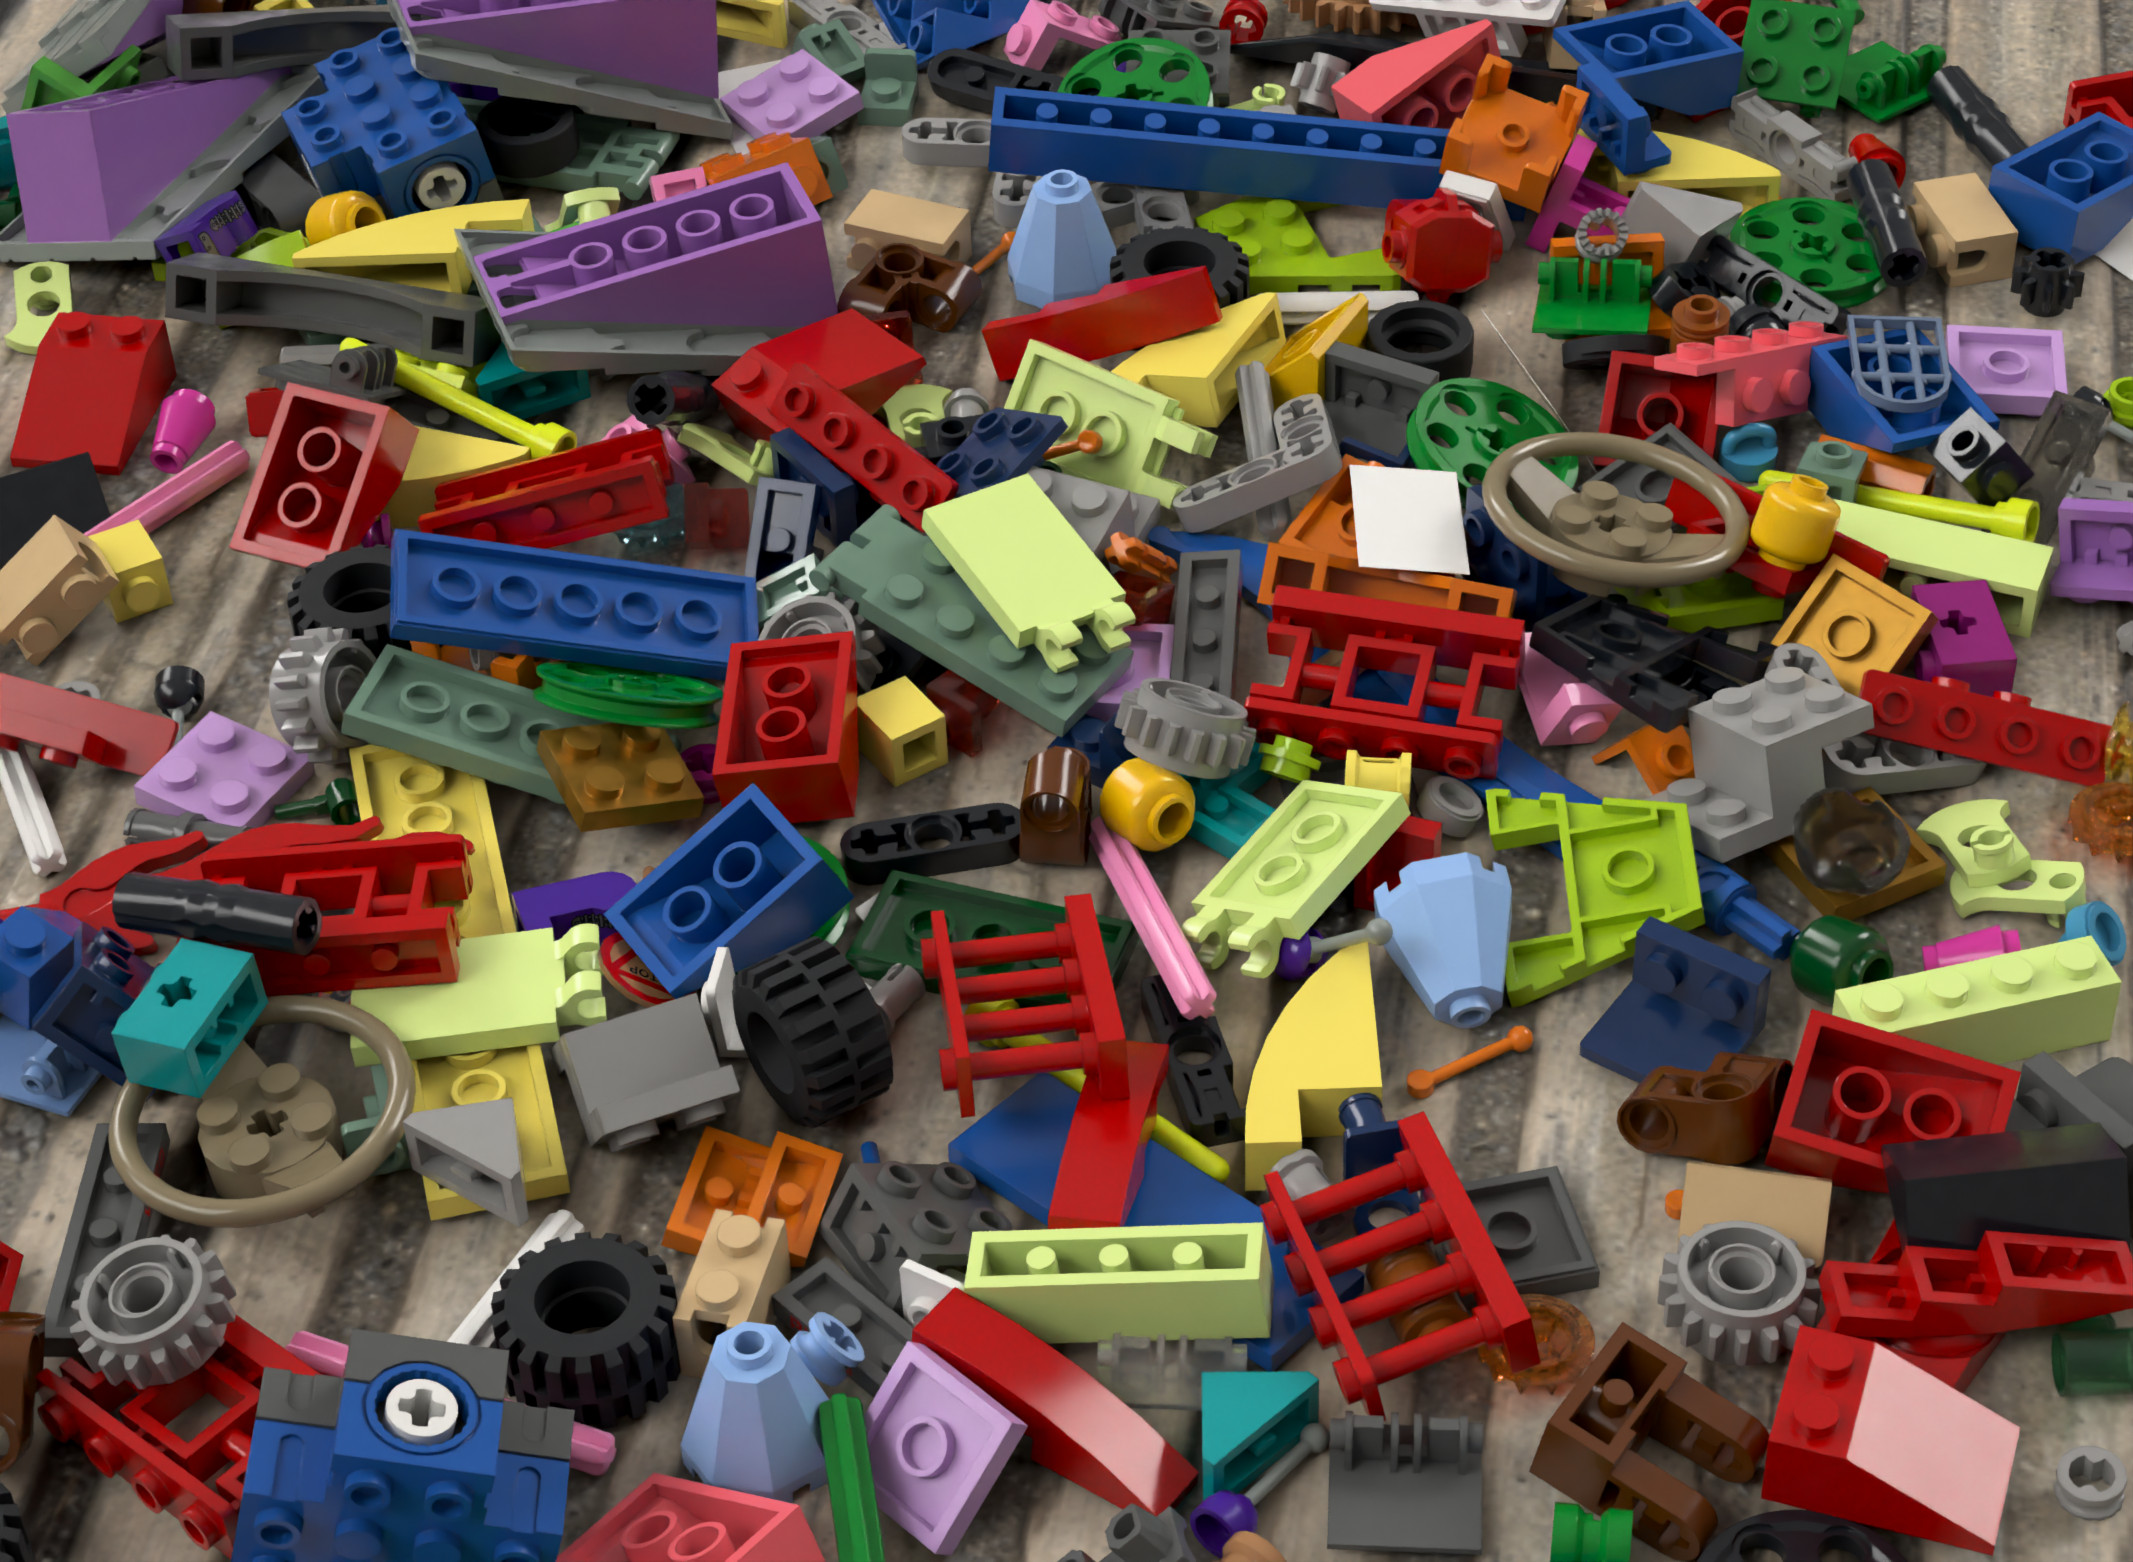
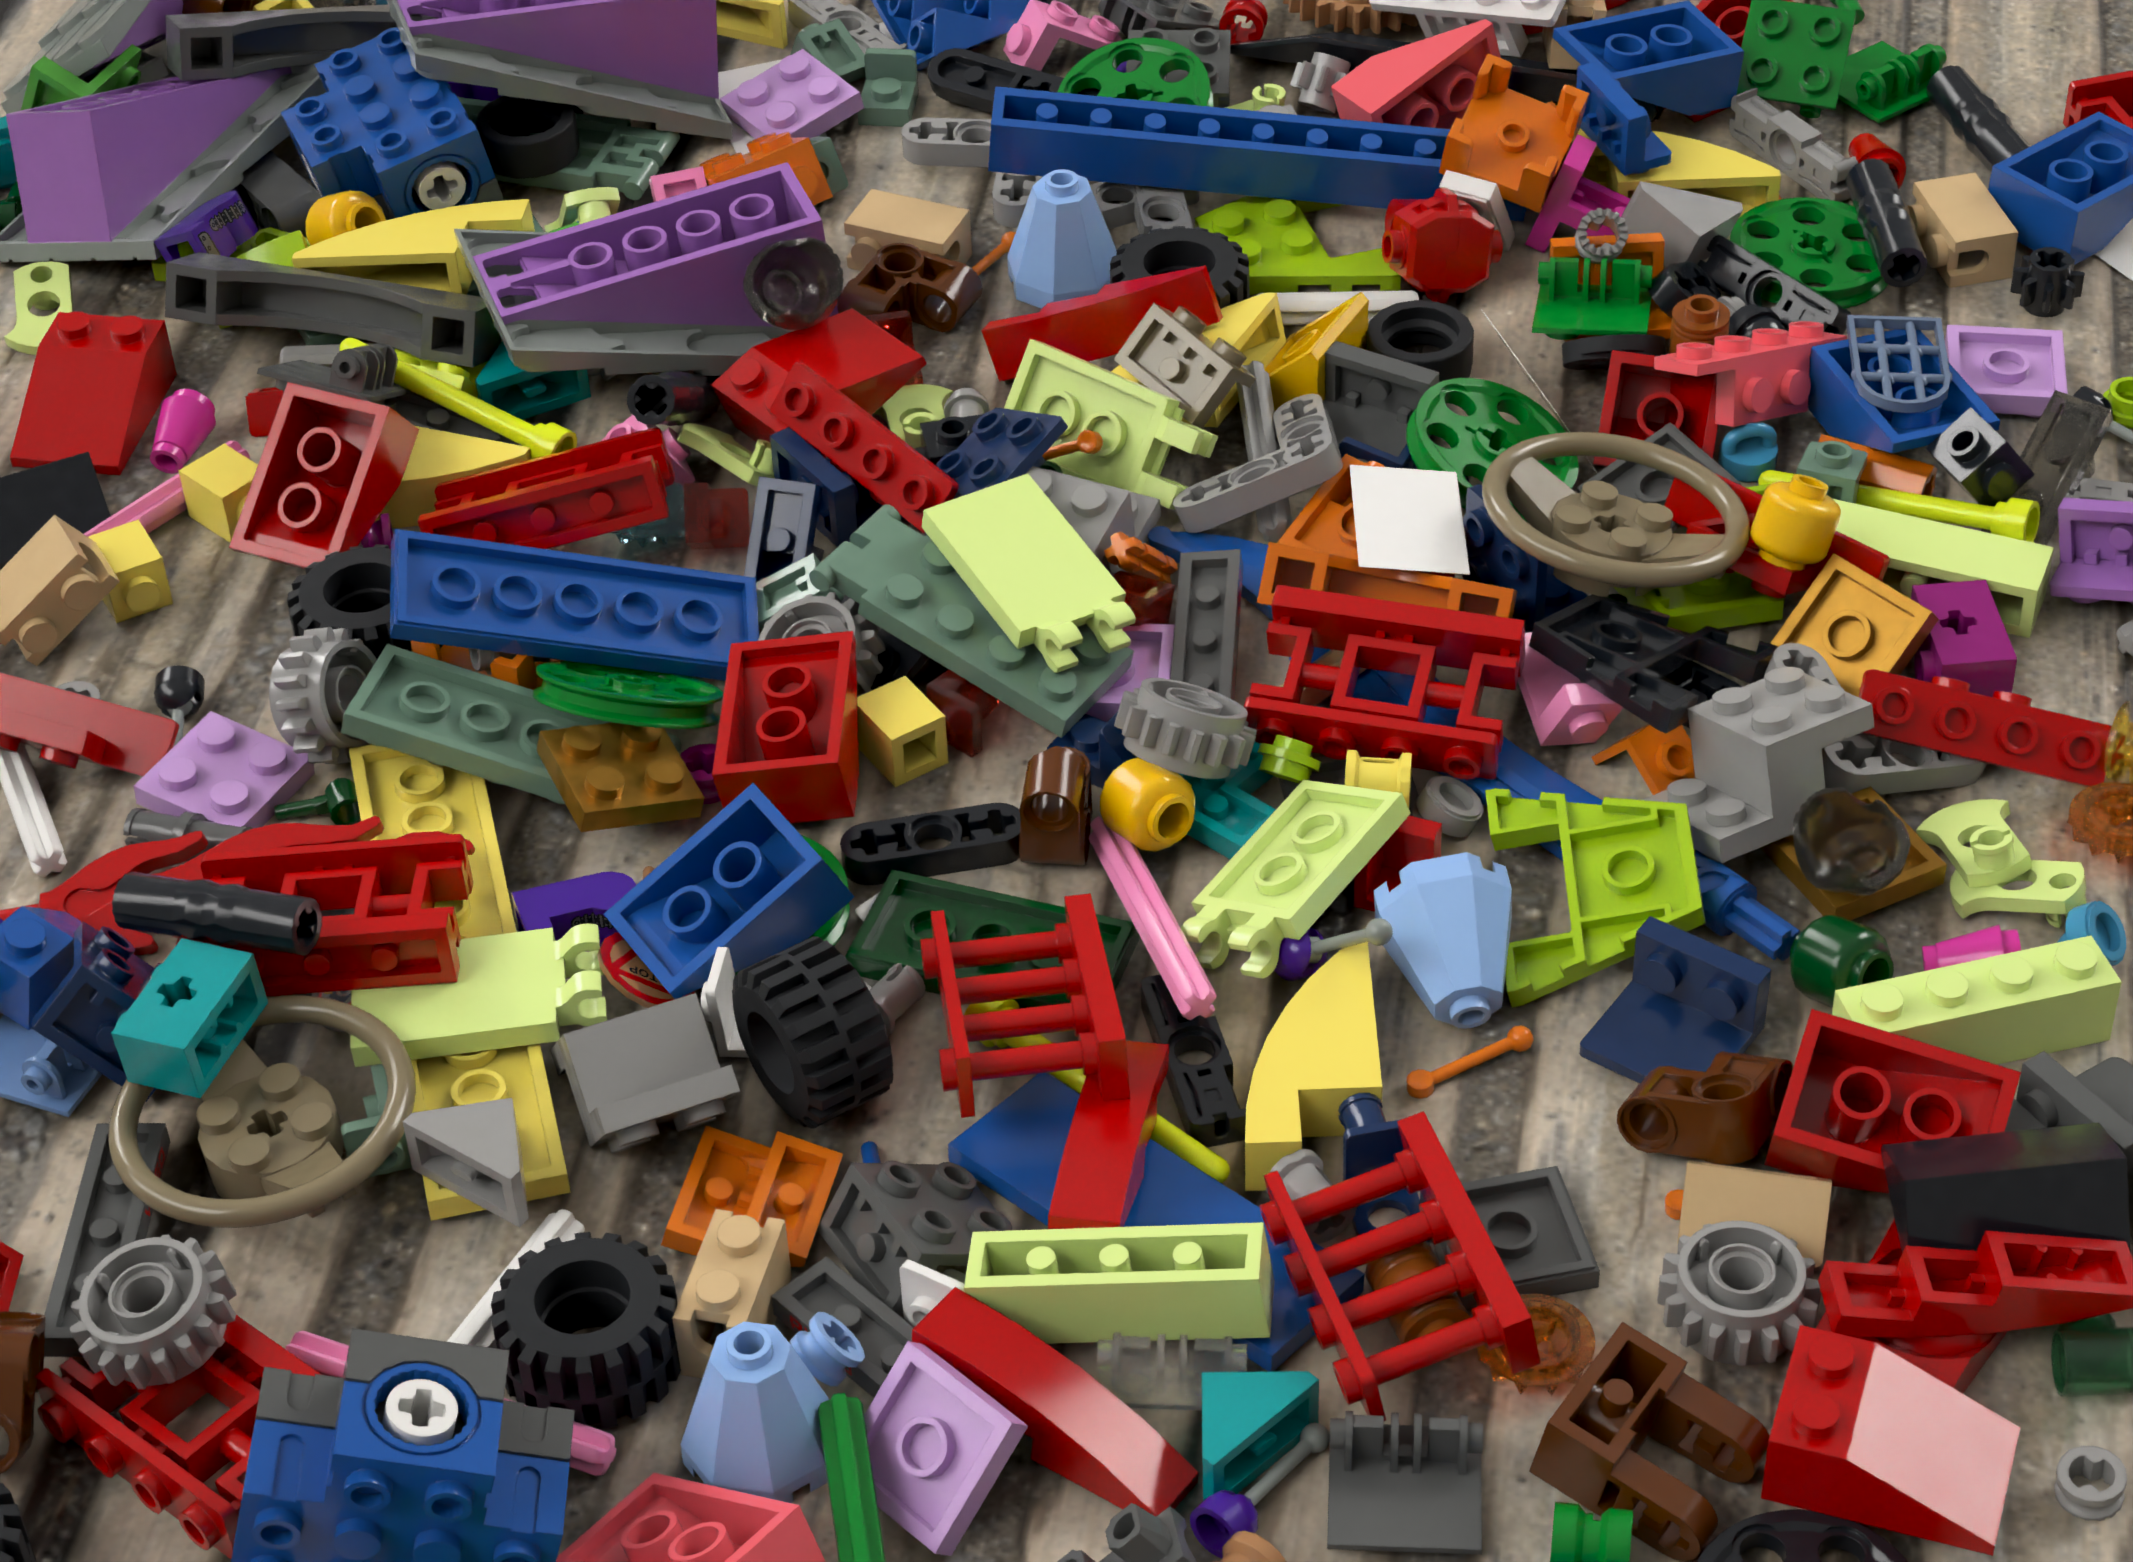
(217, 489): none -> light yellow brick
(794, 283): none -> clear smoke hair
(1180, 362): none -> bracket

